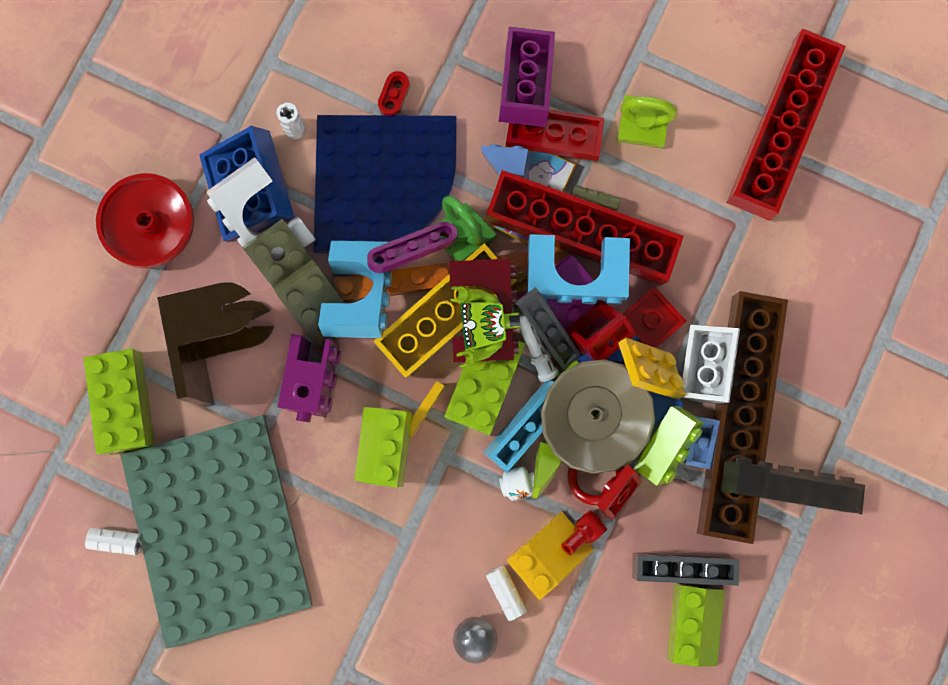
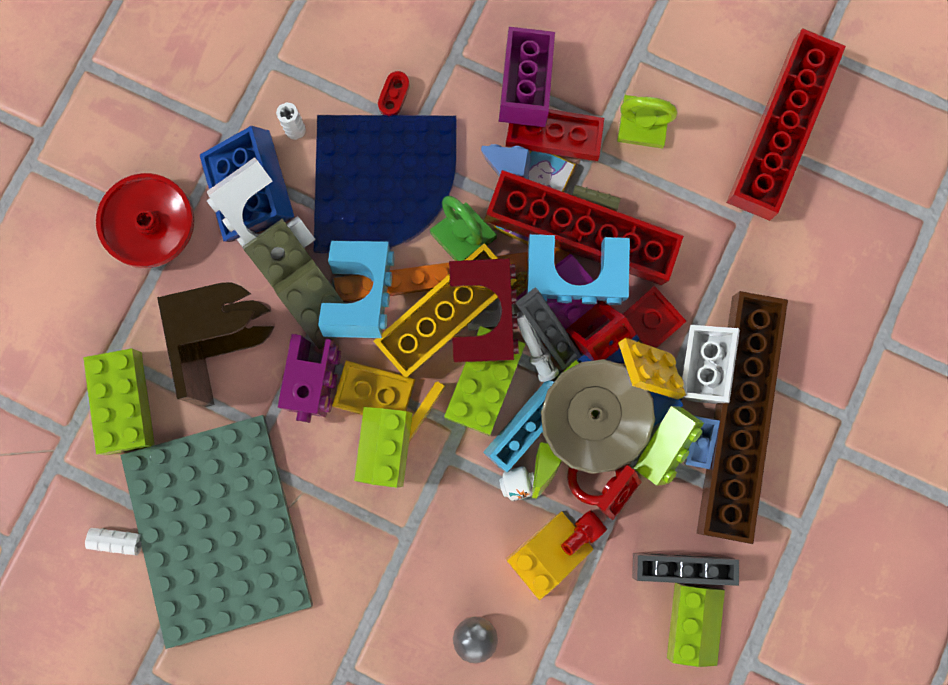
(371, 387): none -> yellow tile
(411, 247): magenta plate -> none
(482, 324): lime torso -> none
(506, 593): white axle -> none
(793, 487): clear smoke brick -> none

